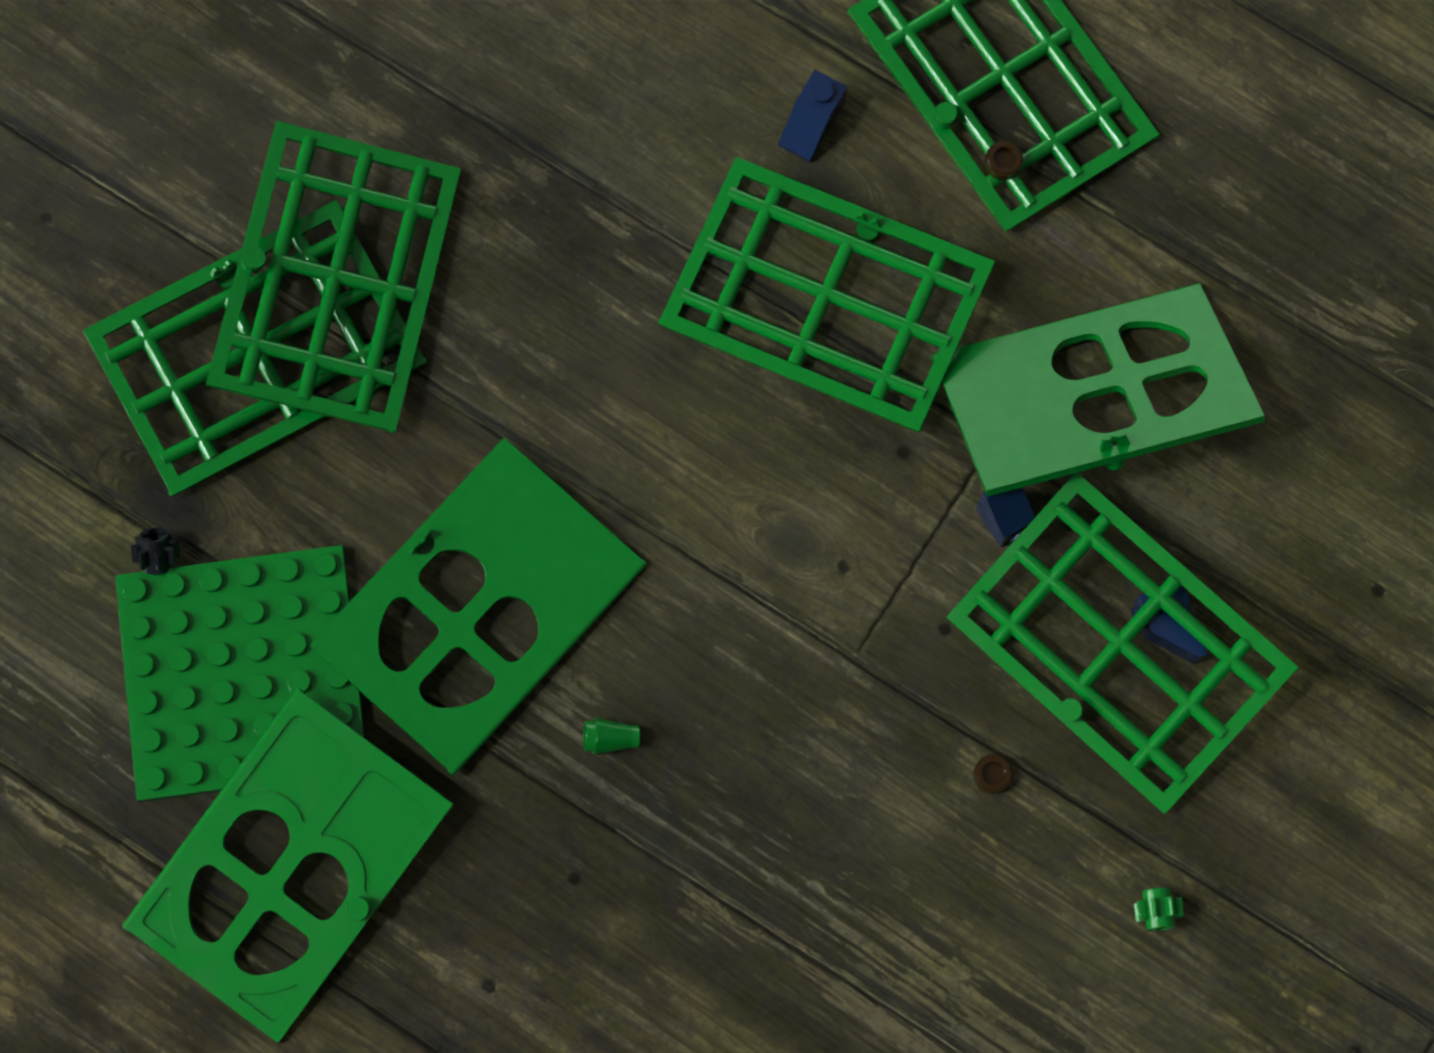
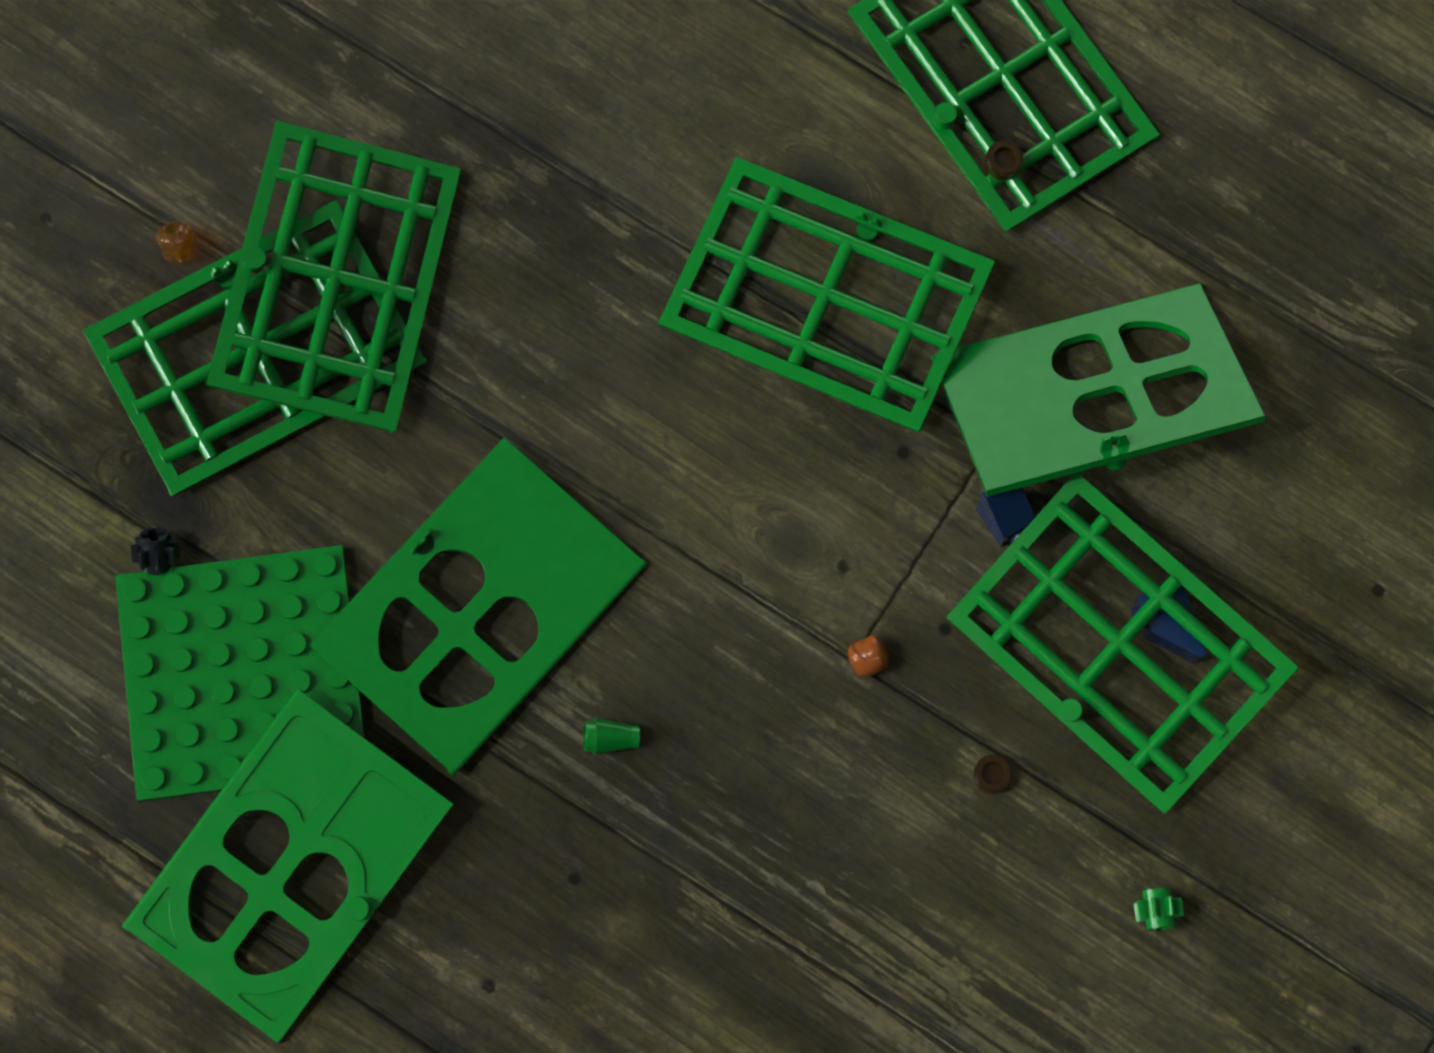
(177, 241): none -> clear orange piece
(813, 115): dark blue slope -> none
(868, 656): none -> dark orange piece

